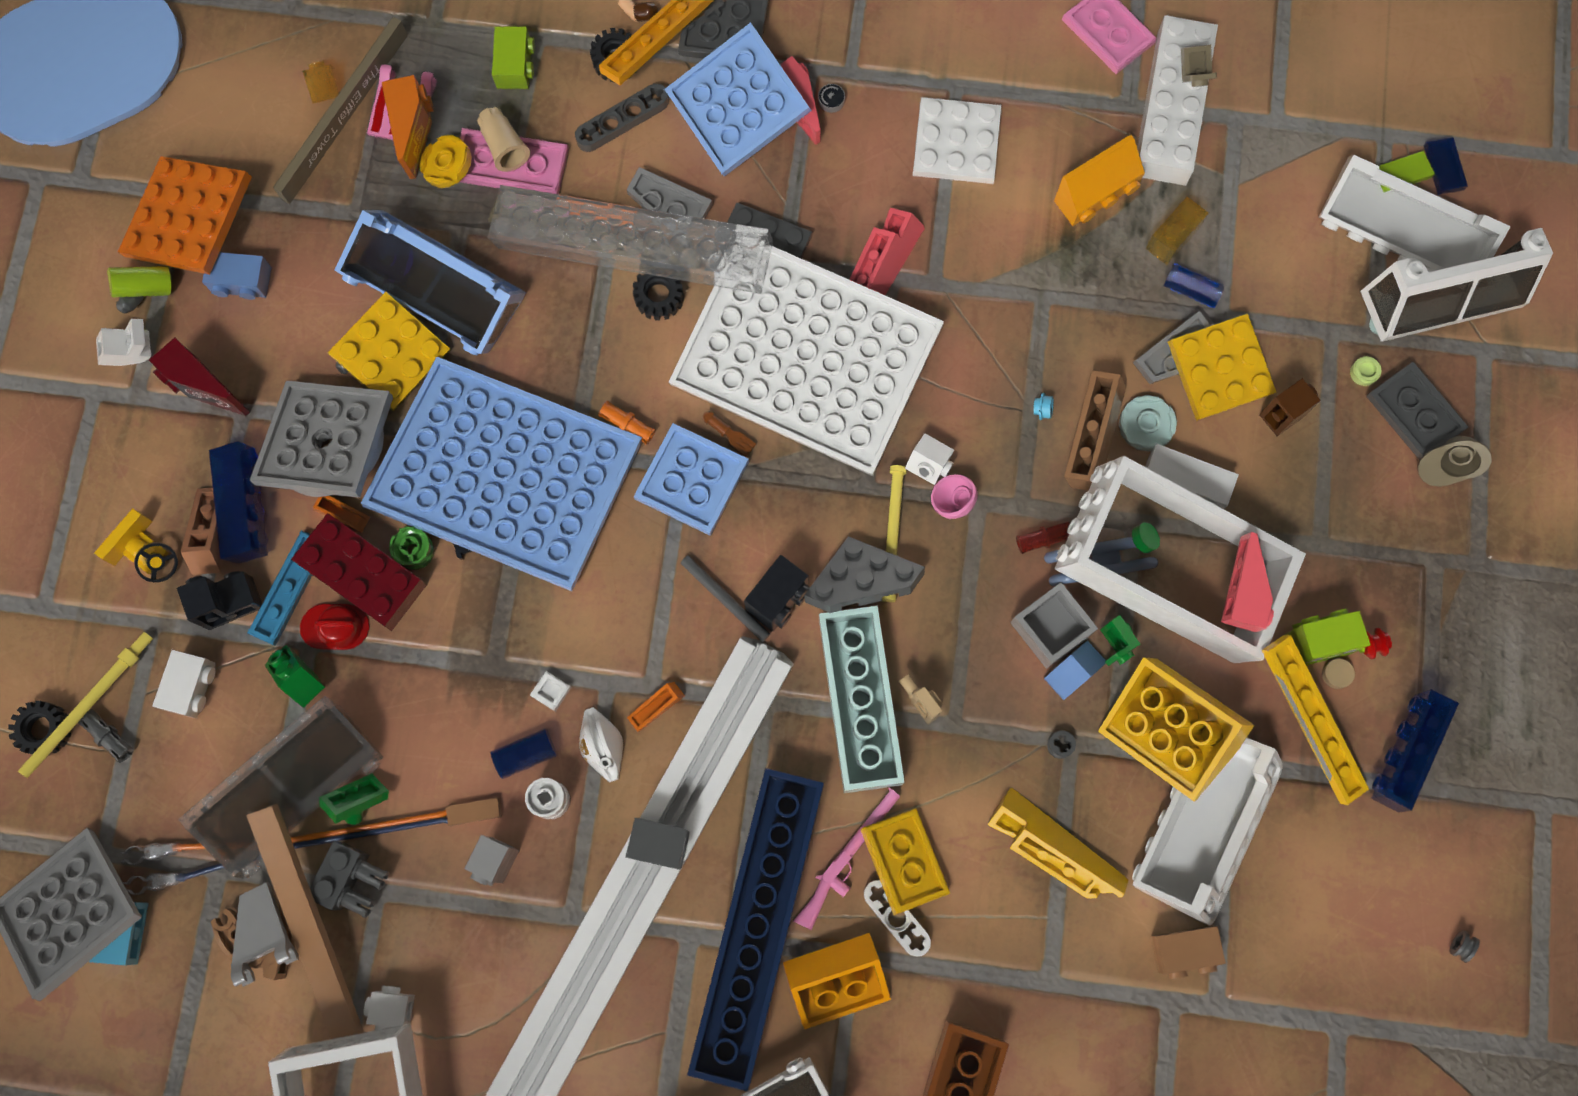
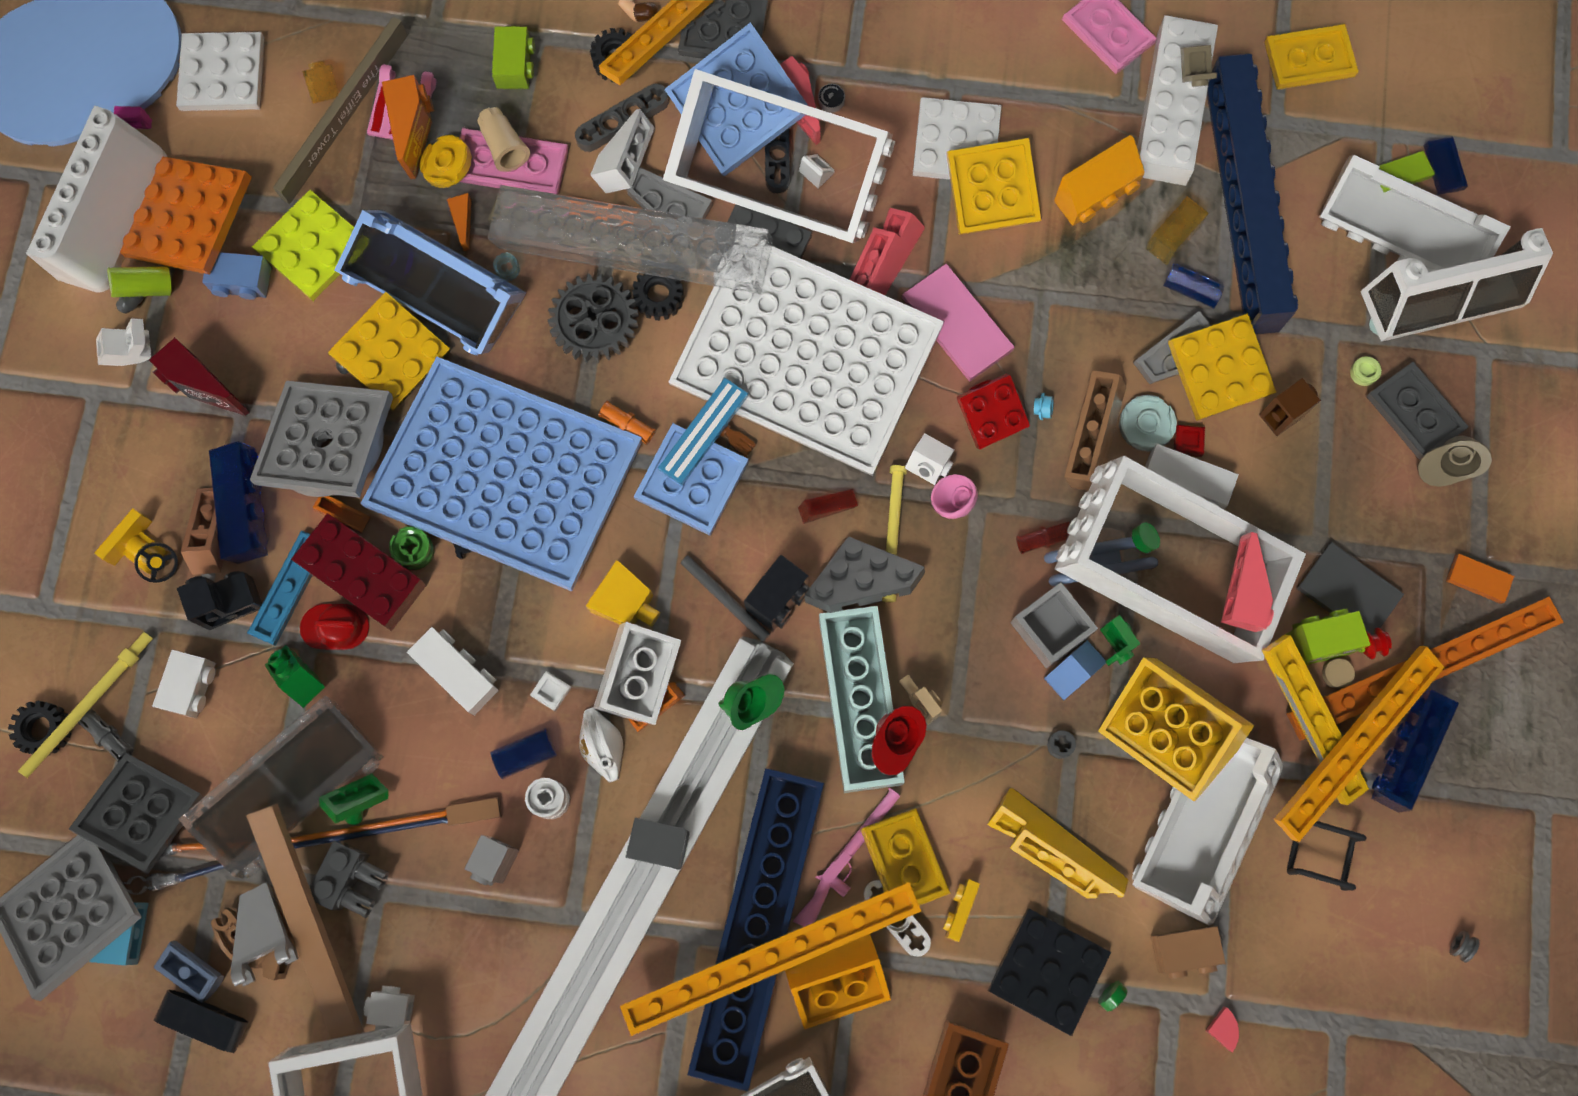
(95, 202): none -> white windscreen
(134, 116): none -> dark pink tile
(135, 813): none -> dark grey plate
(188, 971): none -> sand blue brick
(201, 1021): none -> black beam
(220, 71): none -> white plate
(306, 244): none -> neon yellow plate
(453, 670): none -> white brick
(461, 213): none -> orange piece
(504, 258): none -> clear light blue bush
(601, 340): none -> dark grey gear
(623, 154): none -> white slope
(623, 598): none -> yellow torso
(637, 673): none -> white slope
(688, 135): none -> white door
(703, 431): none -> dark azure tile
(752, 701): none -> green piece
(769, 958): none -> light orange plate
(783, 164): none -> black beam
(815, 169): none -> white slope
(827, 505): none -> clear red piece
(898, 739): none -> red piece
(956, 921): none -> yellow plate
(967, 331): none -> bright pink tile
(993, 186): none -> yellow plate
(993, 411): none -> red plate
(1049, 971): none -> black plate
(1113, 996): none -> green tile
(1189, 440): none -> red tile
(1225, 1029): none -> coral tile
(1250, 194): none -> dark blue brick
(1311, 56): none -> yellow plate
(1343, 582): none -> dark grey tile
(1344, 885): none -> black piece
(1359, 743): none -> light orange plate
(1453, 655): none -> orange plate
(1480, 578): none -> orange tile

